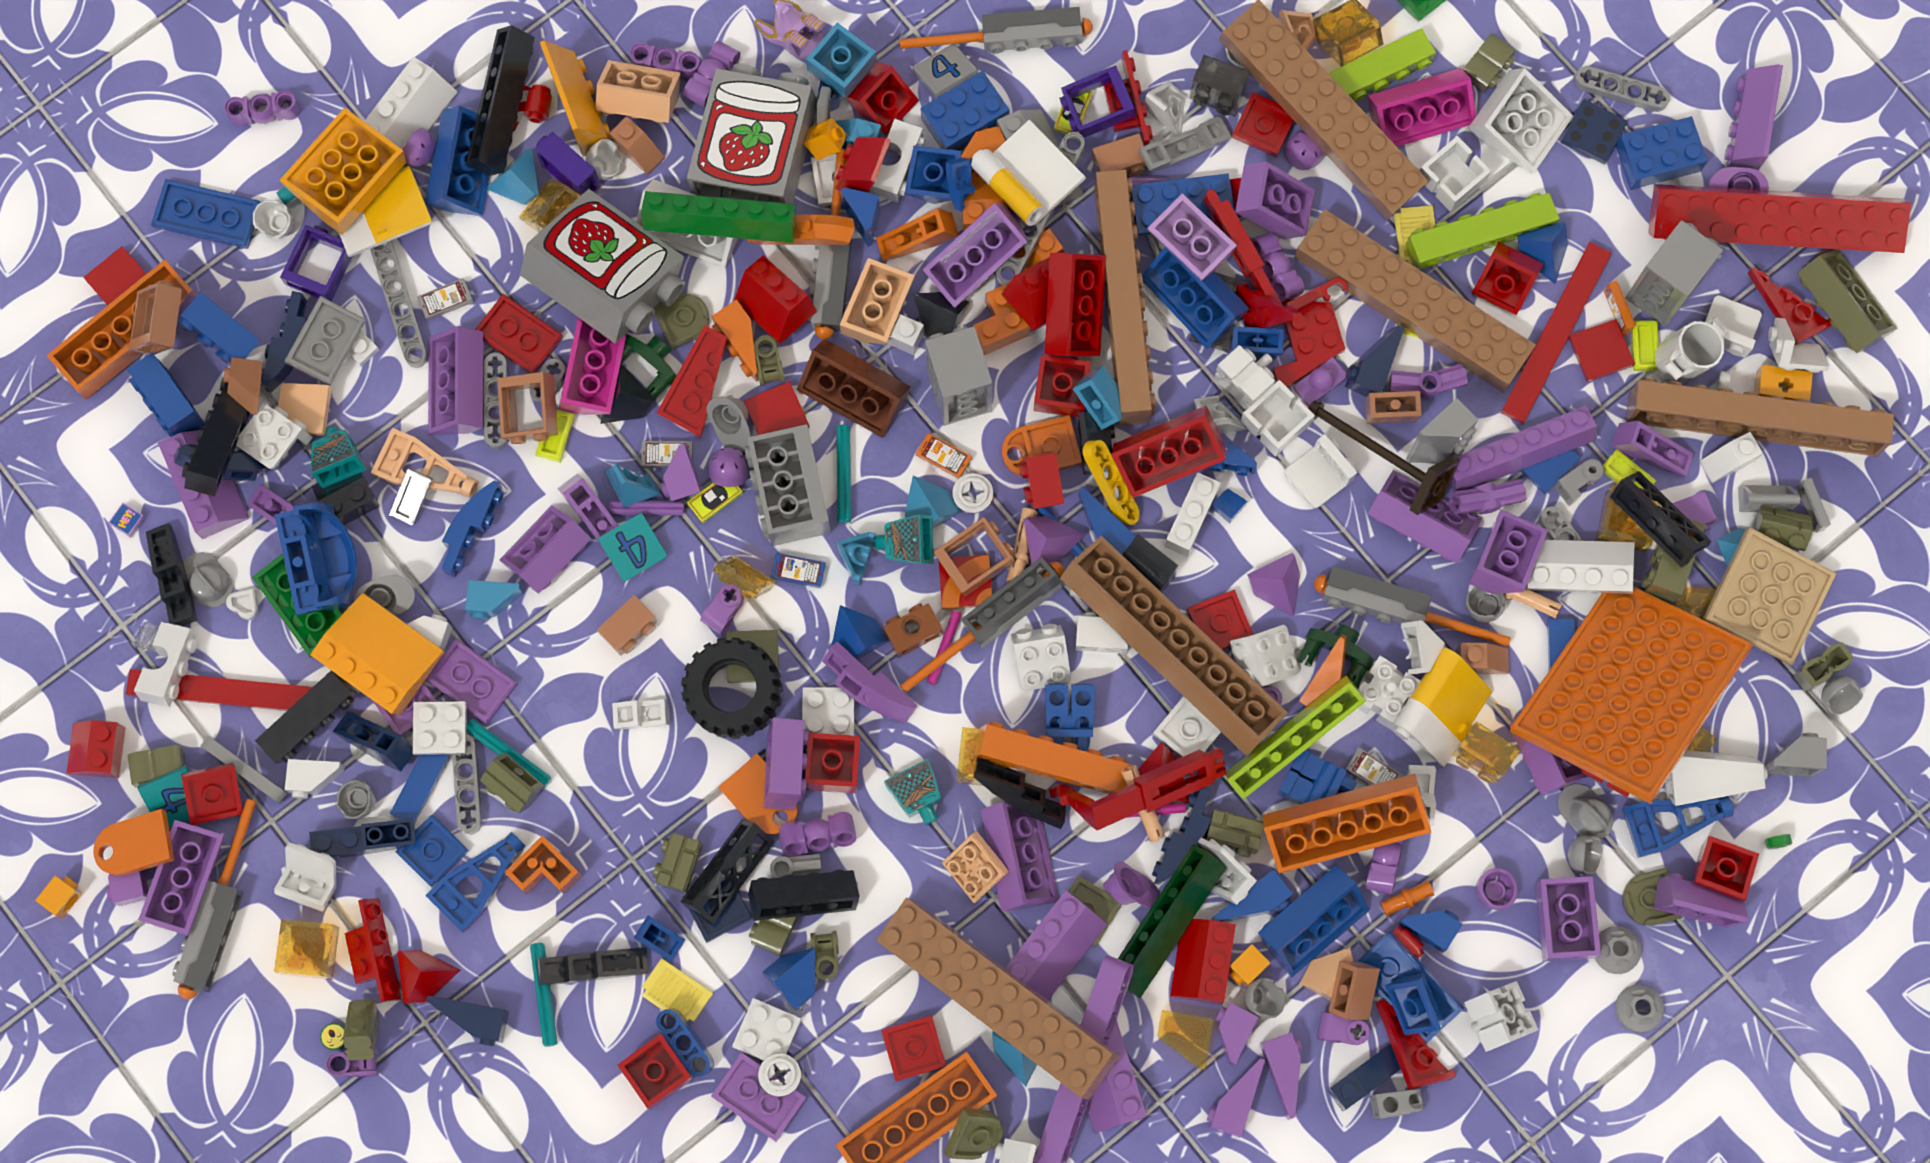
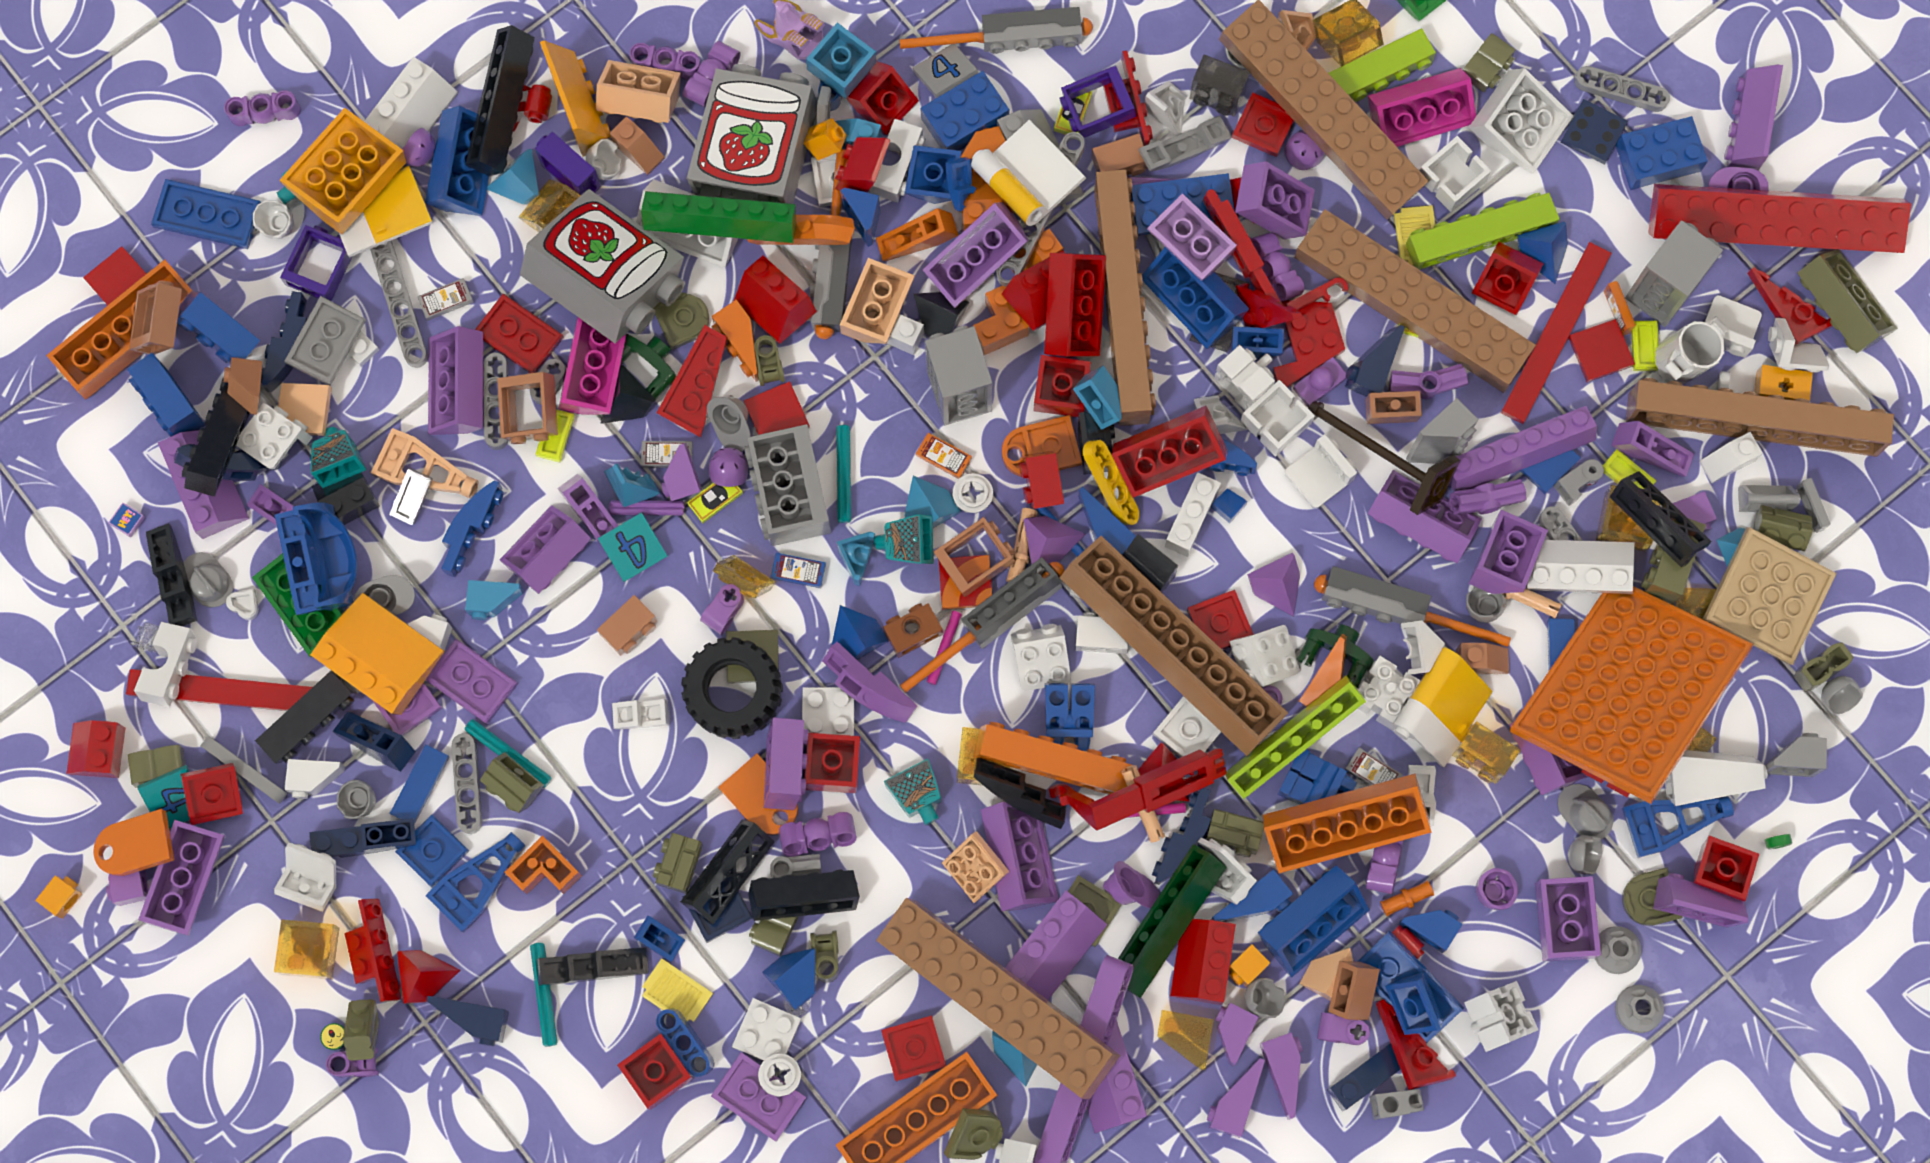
(212, 923): piece -> none
(439, 728): white plate -> none
(853, 387): copper slope -> none

